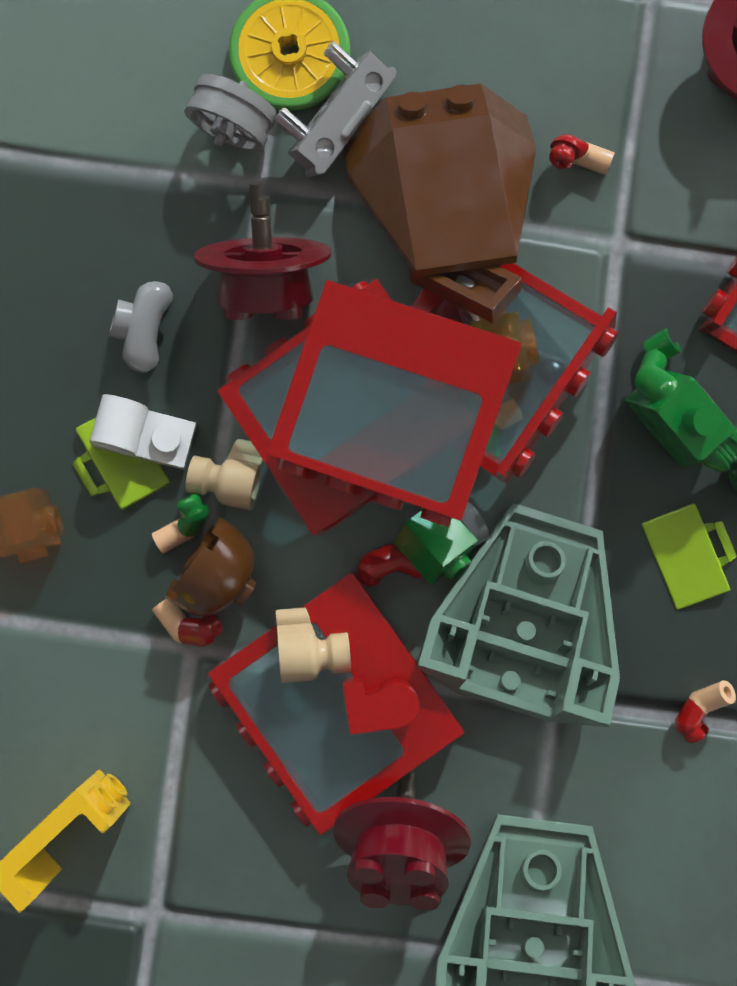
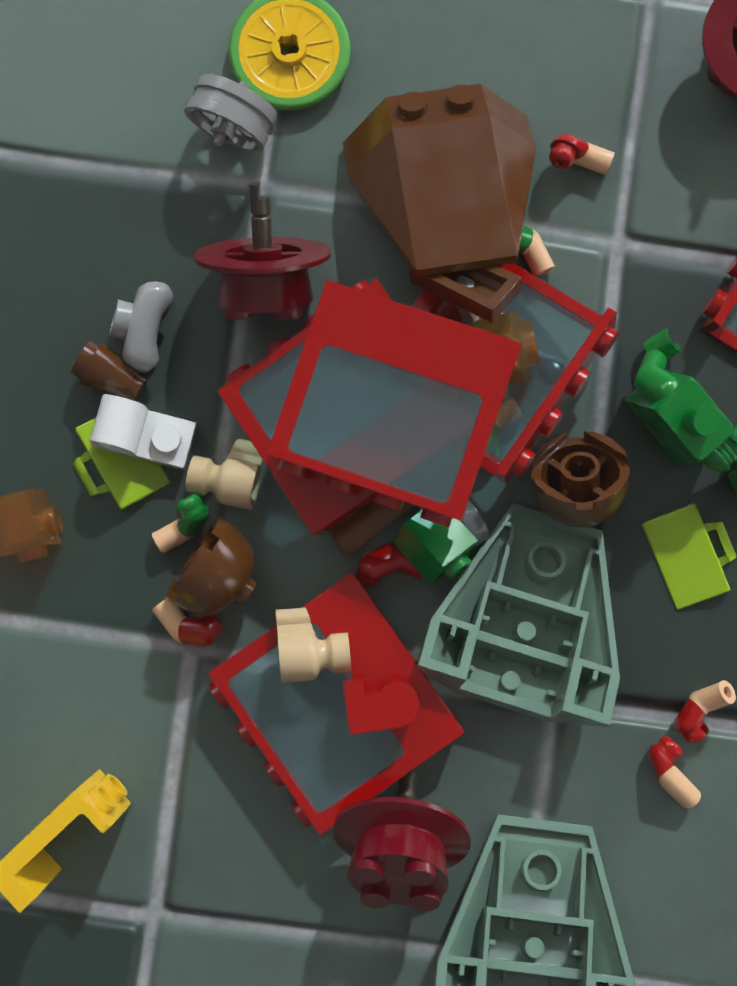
(108, 372): none -> reddish brown cone
(341, 113): light grey piece -> none
(365, 525): none -> reddish brown bar
(535, 252): none -> light nougat arm
(580, 478): none -> reddish brown cylinder
(670, 777): none -> arm

